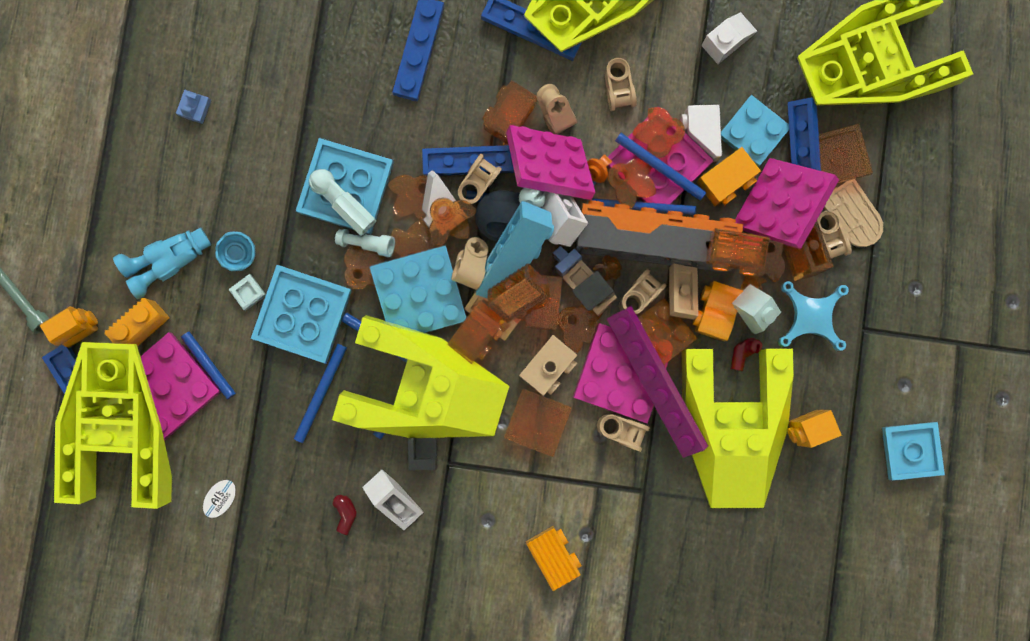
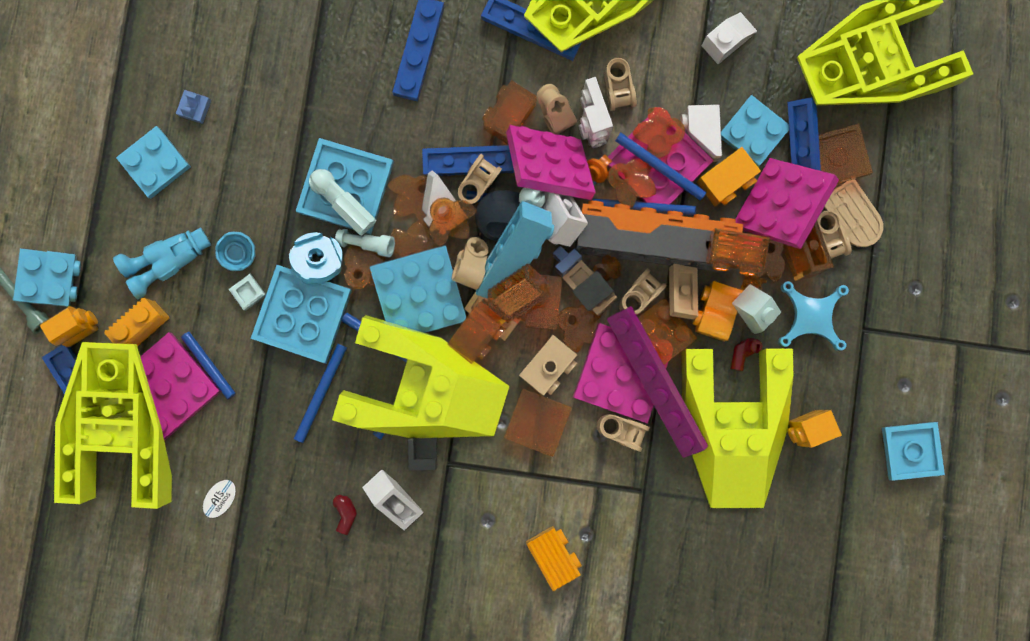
(46, 278): none -> medium azure plate
(153, 162): none -> medium azure plate
(320, 271): none -> plate
(595, 122): none -> white plate

